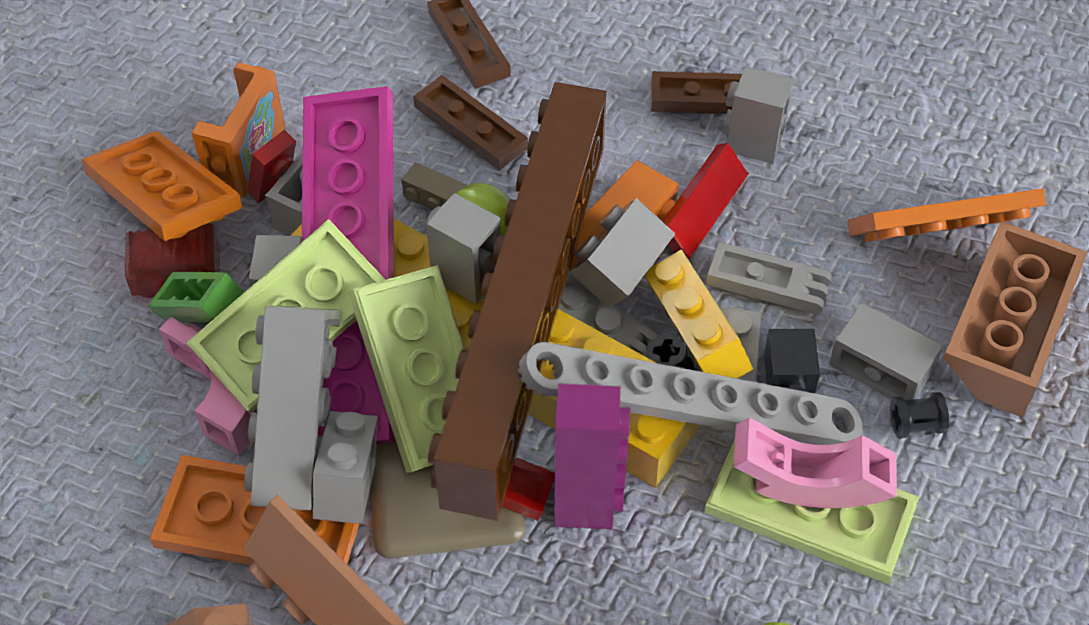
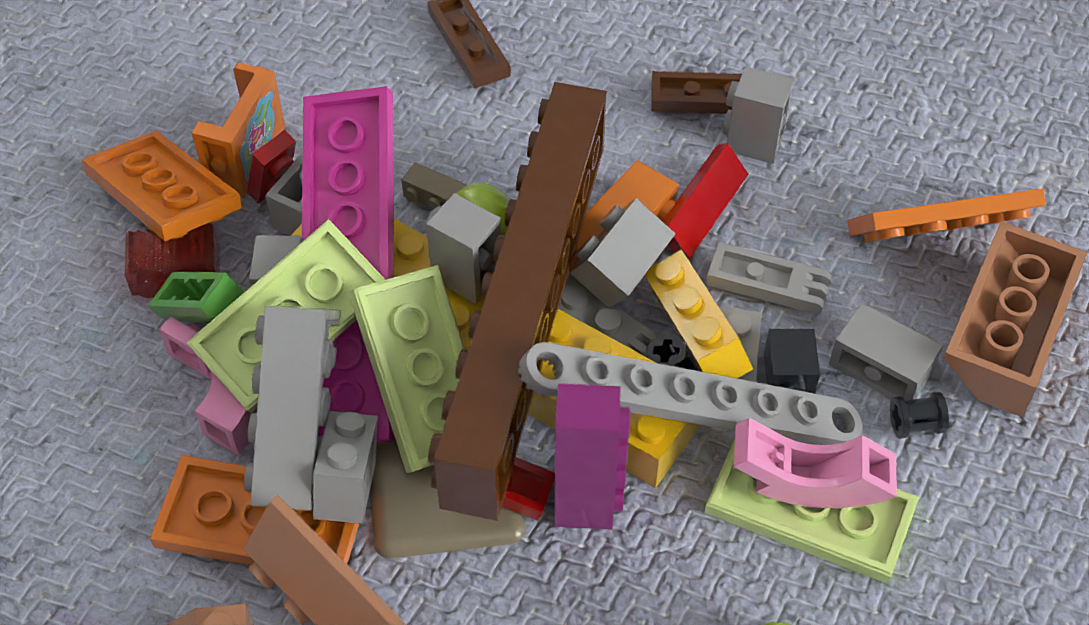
(471, 122): reddish brown plate -> none

